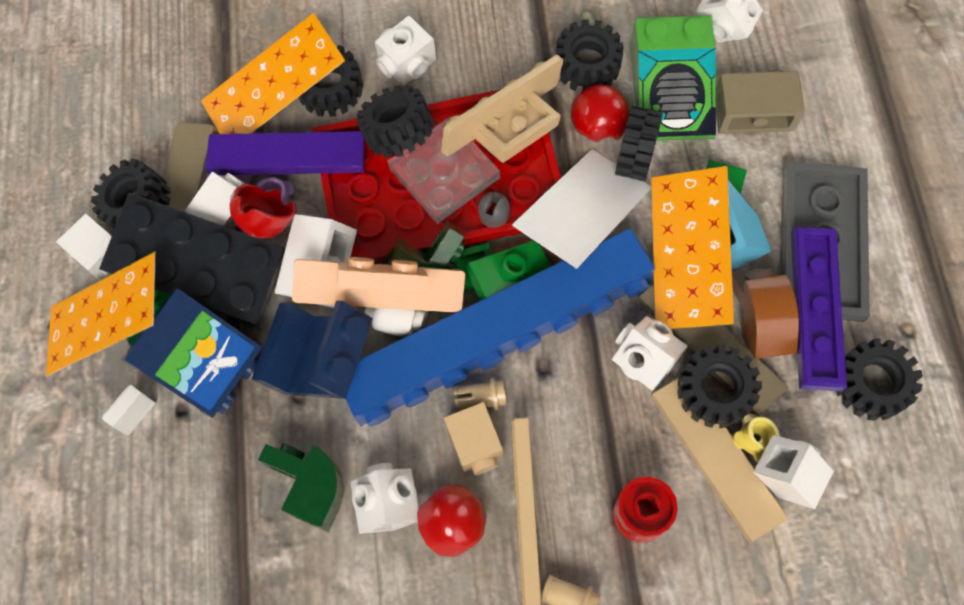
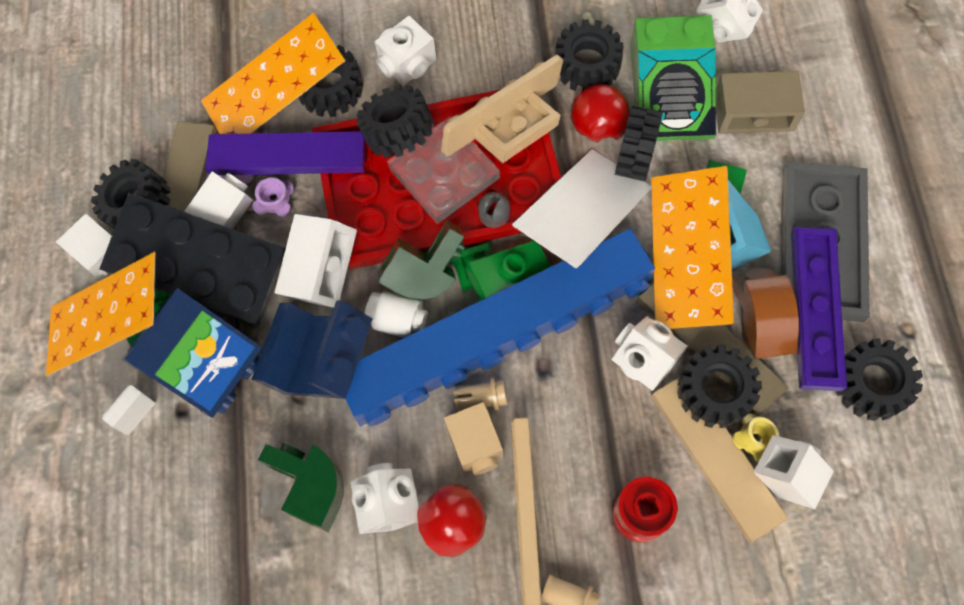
(260, 212): red hair -> none
(377, 285): light nougat bracket -> none

